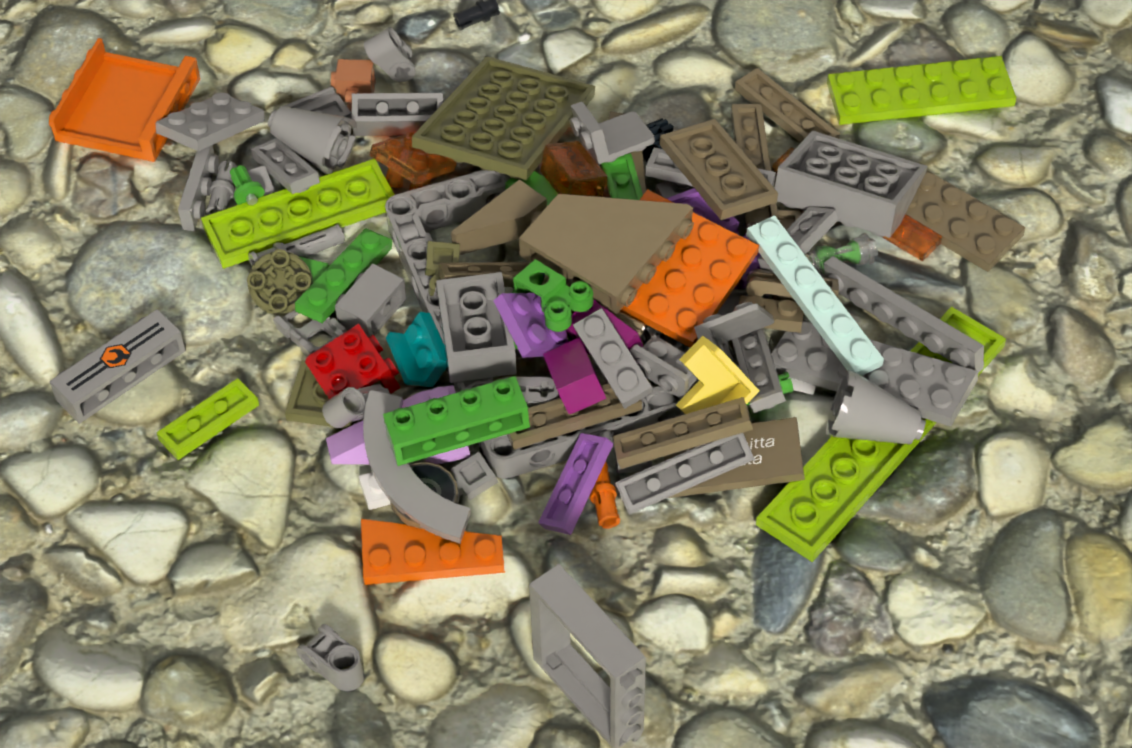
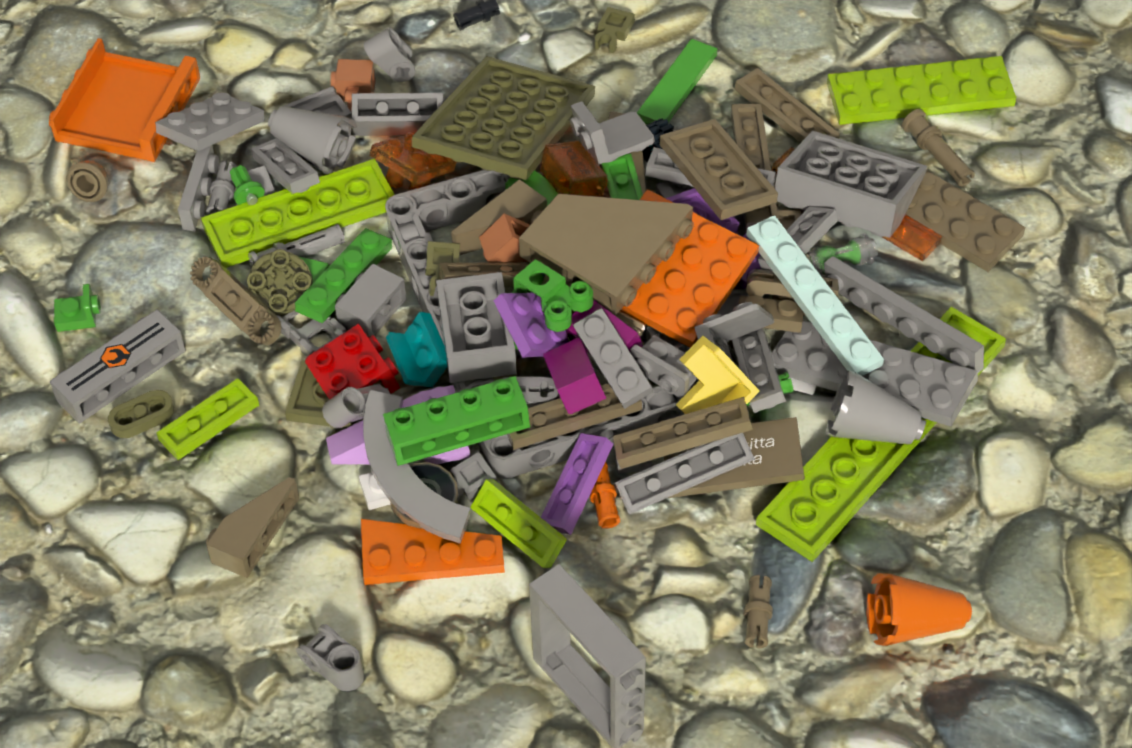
(77, 311): none -> bright green bracket
(87, 181): none -> dark tan brick
(140, 413): none -> olive plate
(235, 301): none -> dark tan plate
(250, 529): none -> dark tan slope
(501, 240): none -> nougat slope
(518, 523): none -> lime plate
(613, 25): none -> olive plate
(678, 82): none -> bright green tile
(758, 611): none -> dark tan pin
(913, 610): none -> orange cone
(930, 139): none -> dark tan pin

